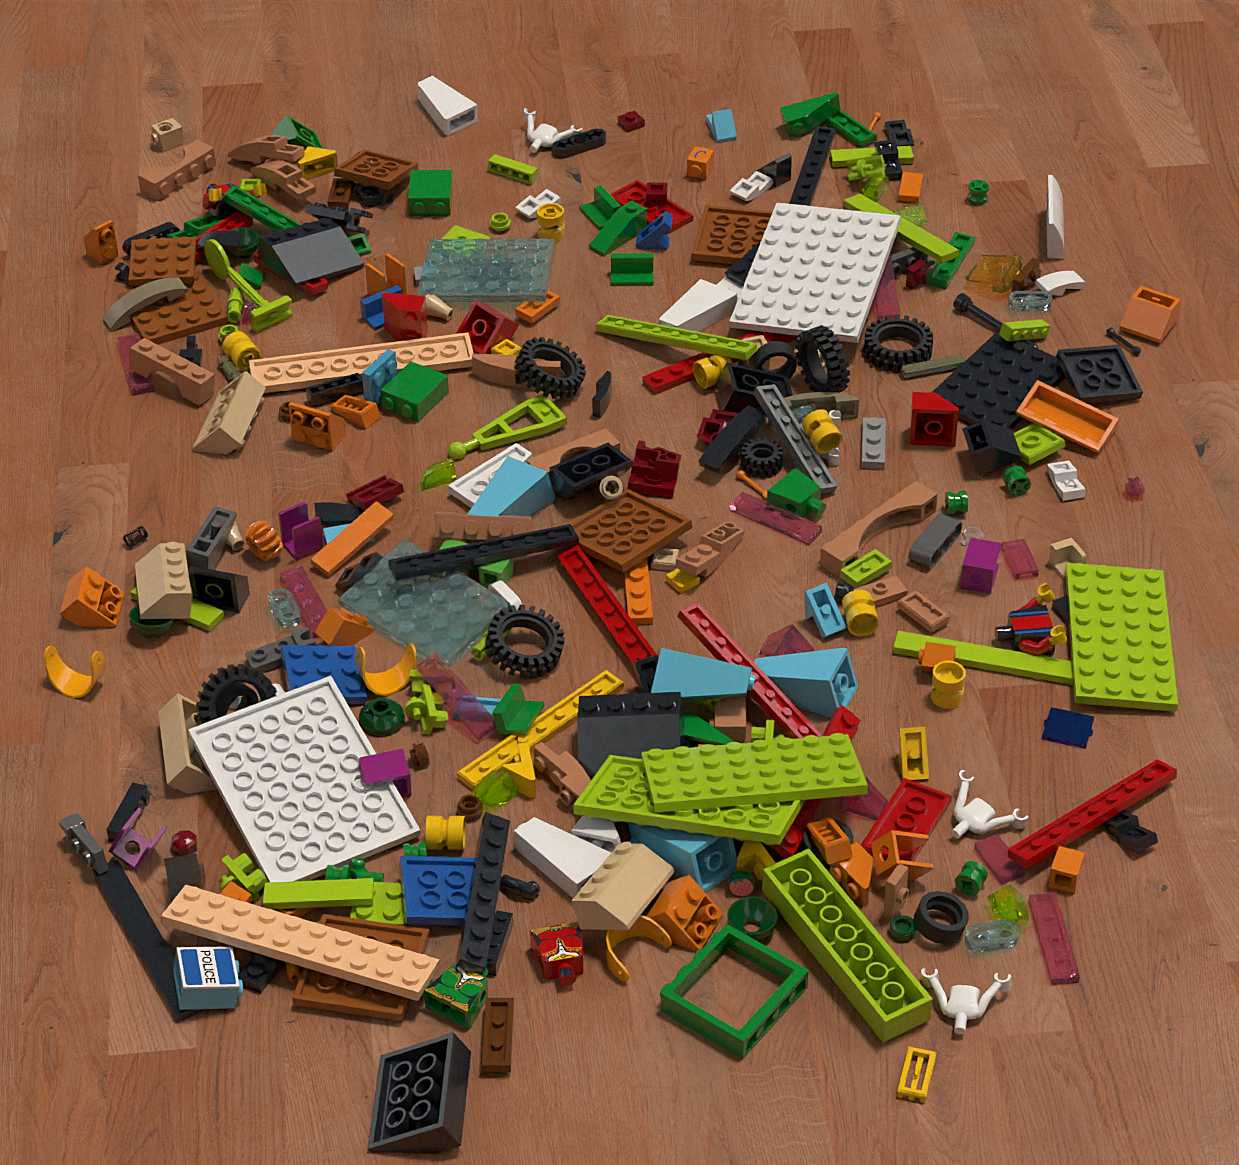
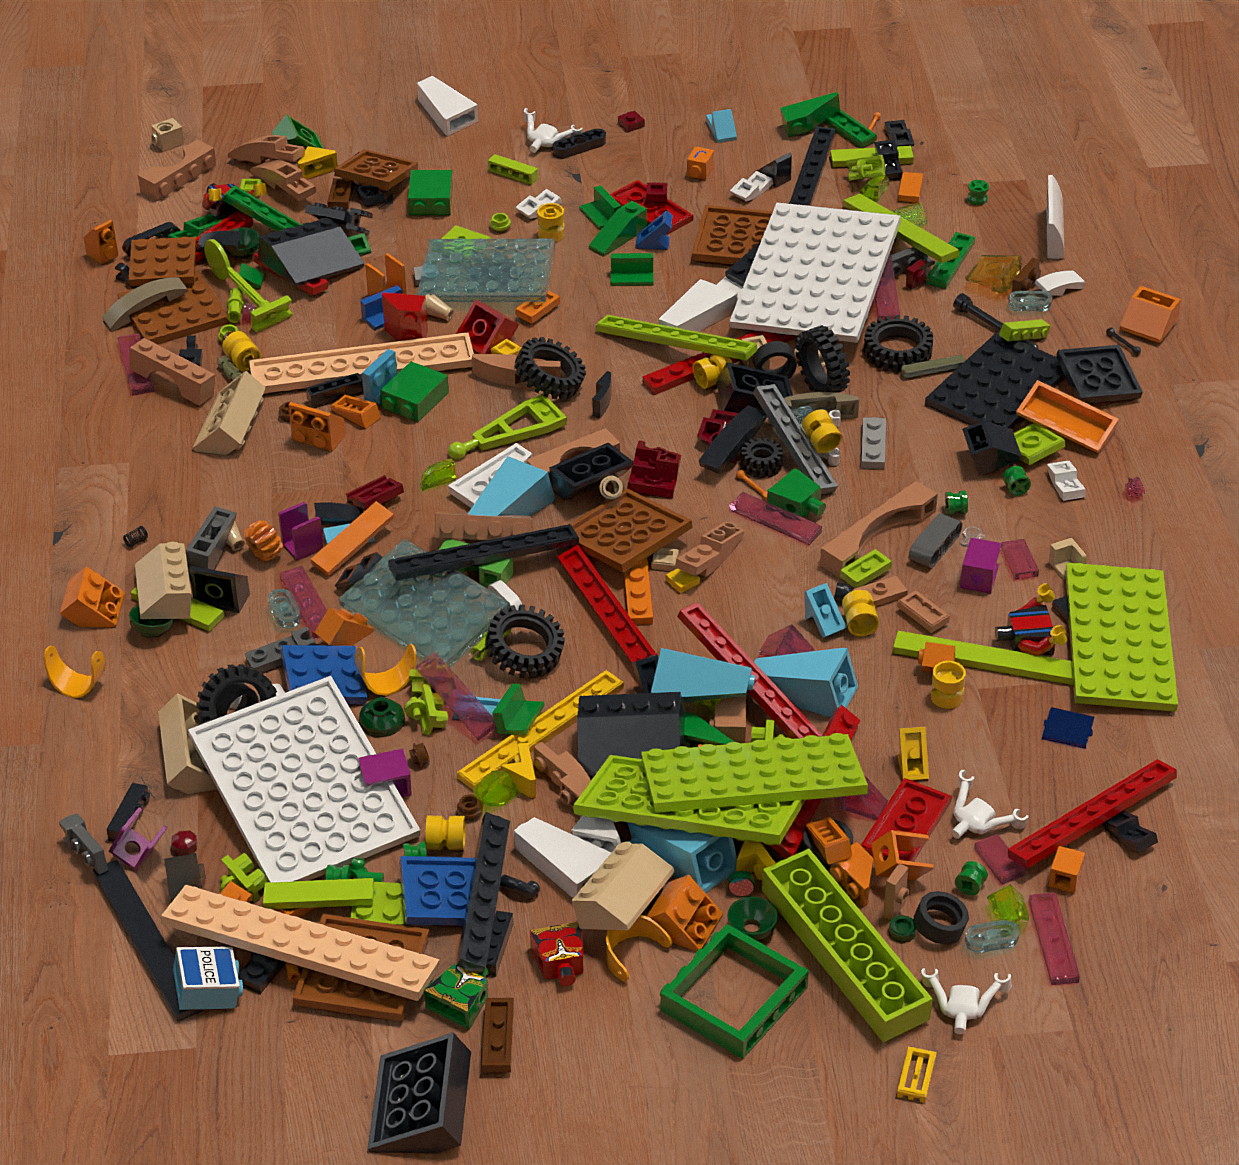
(932, 420): red slope -> none

